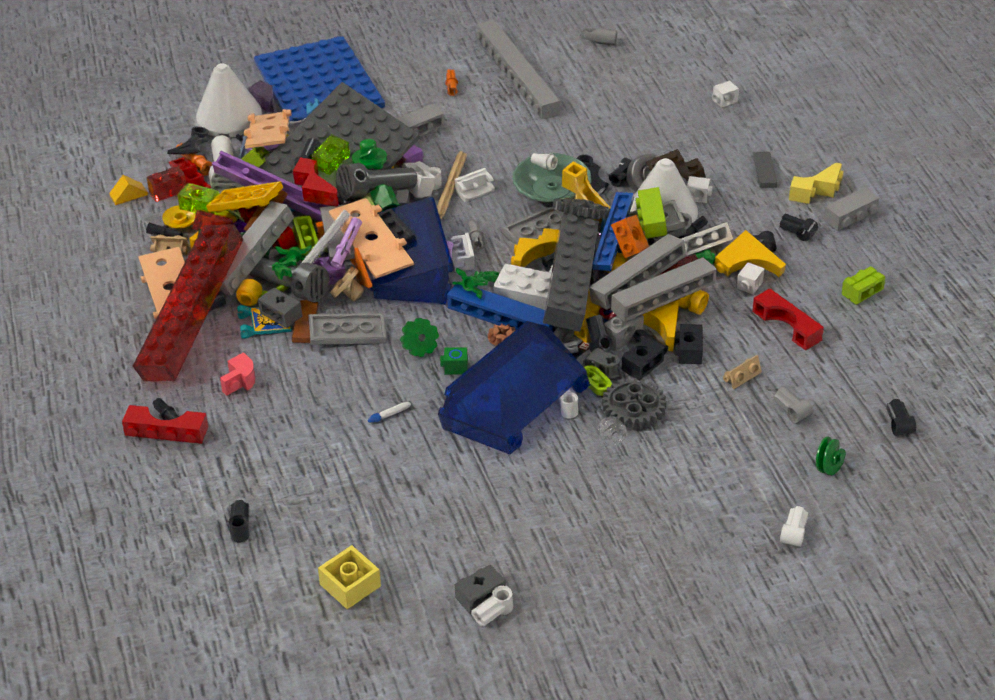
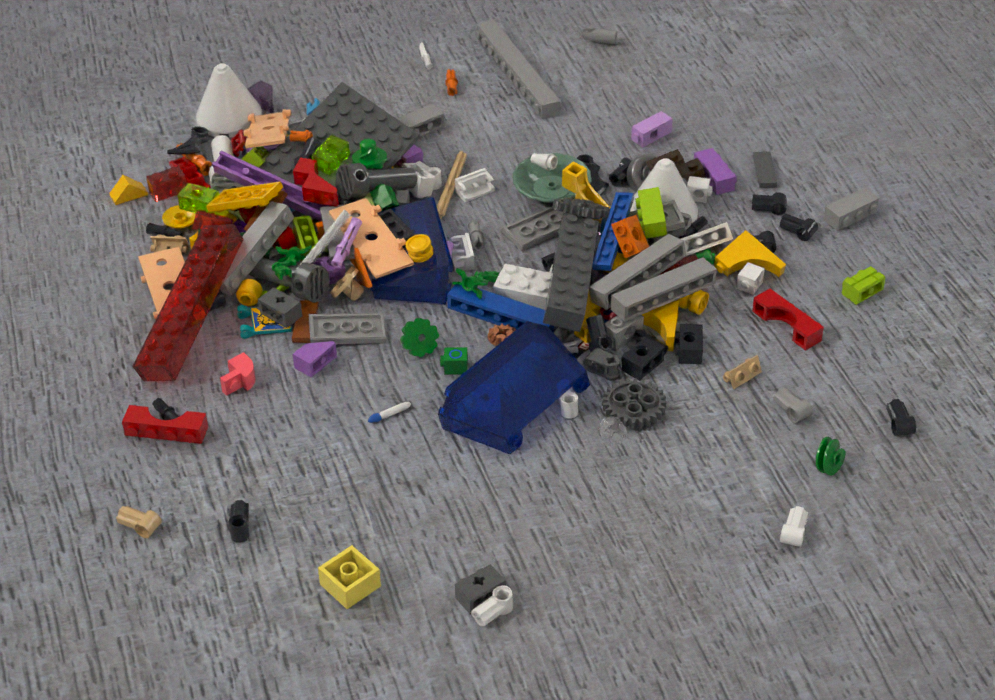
(142, 522): none -> tan piece
(238, 141): none -> red tile
(300, 136): none -> orange pin
(314, 72): blue plate -> none
(314, 357): none -> medium lavender slope
(419, 248): none -> yellow wheel
(425, 57): none -> white piece
(532, 249): yellow arch -> none
(598, 380): lime plate -> none
(651, 129): none -> lavender brick
(717, 171): none -> medium lavender brick
(725, 94): white brick -> none
(776, 203): none -> black piece
(823, 184): light yellow arch -> none

